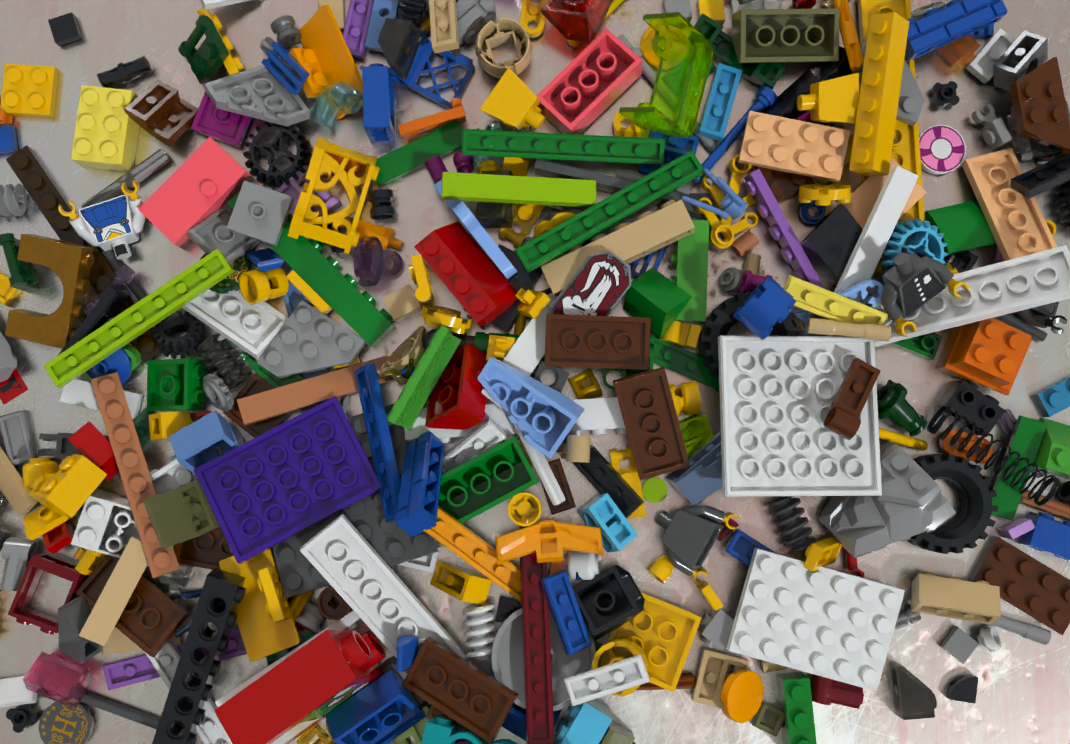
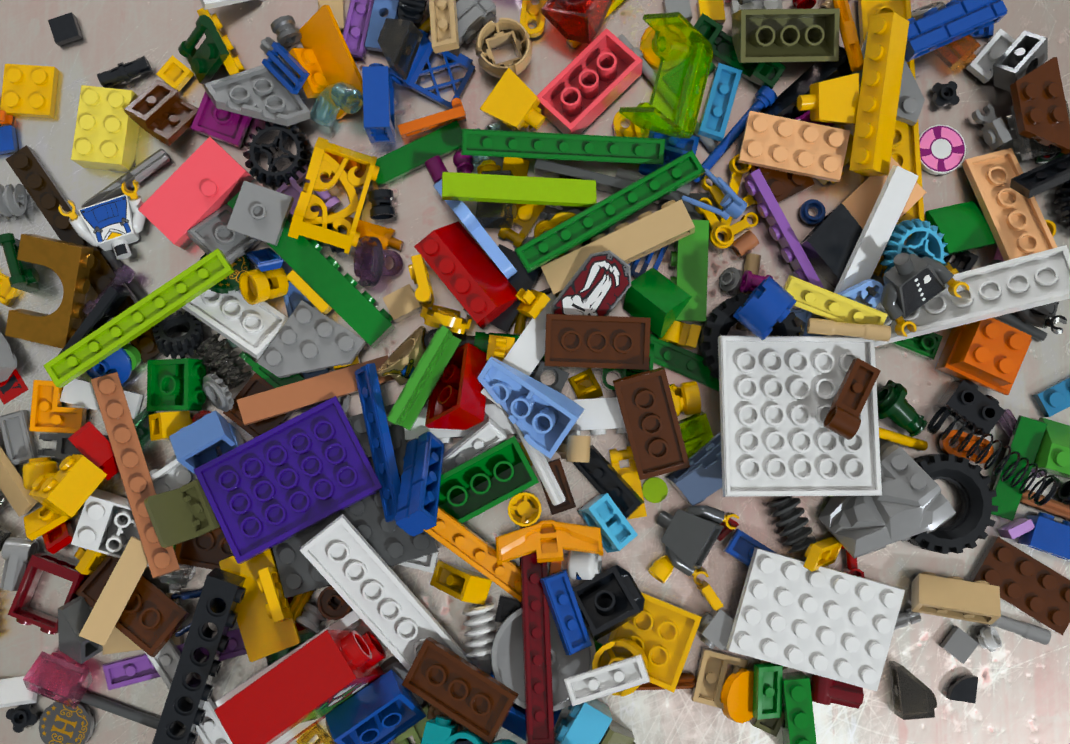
(48, 413): none -> light orange plate
(175, 73): none -> yellow plate
(406, 651): blue slope -> none
(767, 691): none -> green plate
(824, 193): yellow plate -> none

